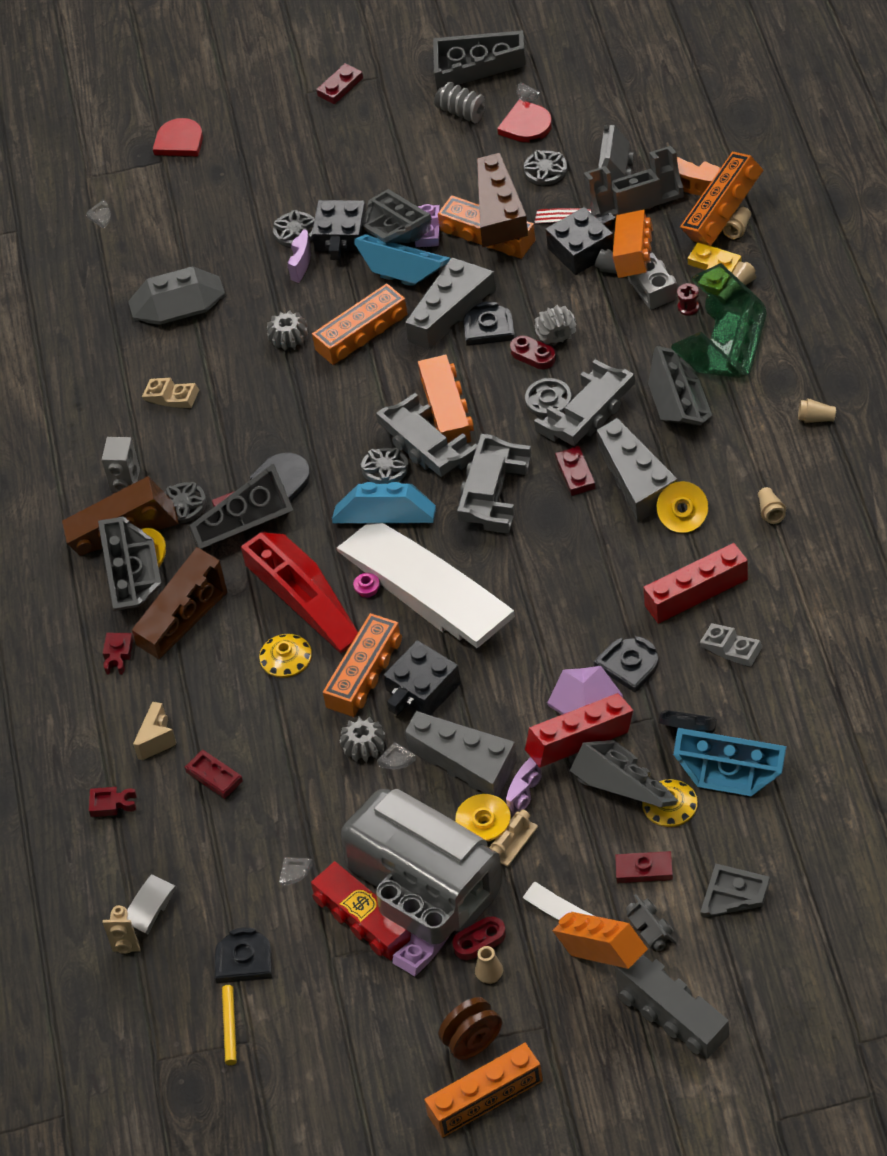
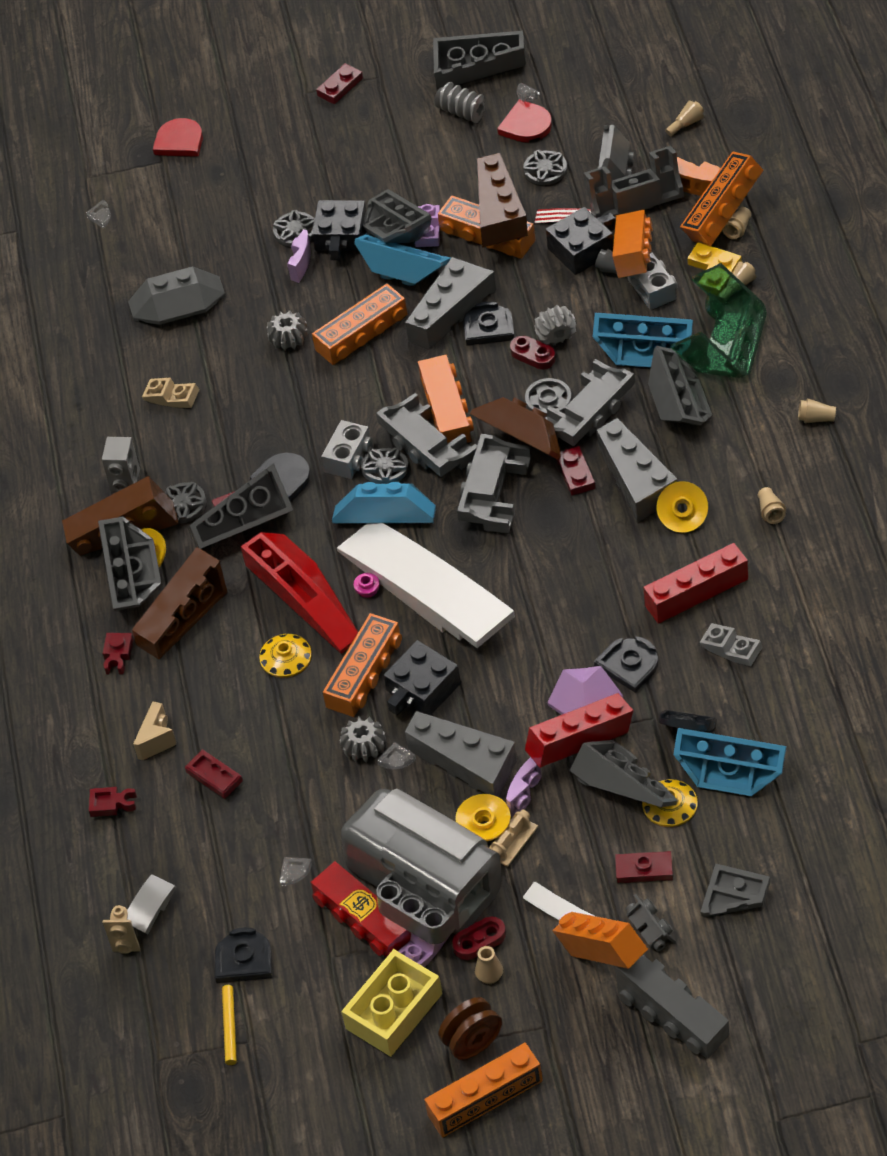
(346, 449): none -> light grey brick
(392, 1002): none -> light yellow brick
(520, 423): none -> reddish brown wedge
(632, 338): none -> dark azure wedge
(689, 300): dark red bush -> none
(690, 114): none -> tan cone

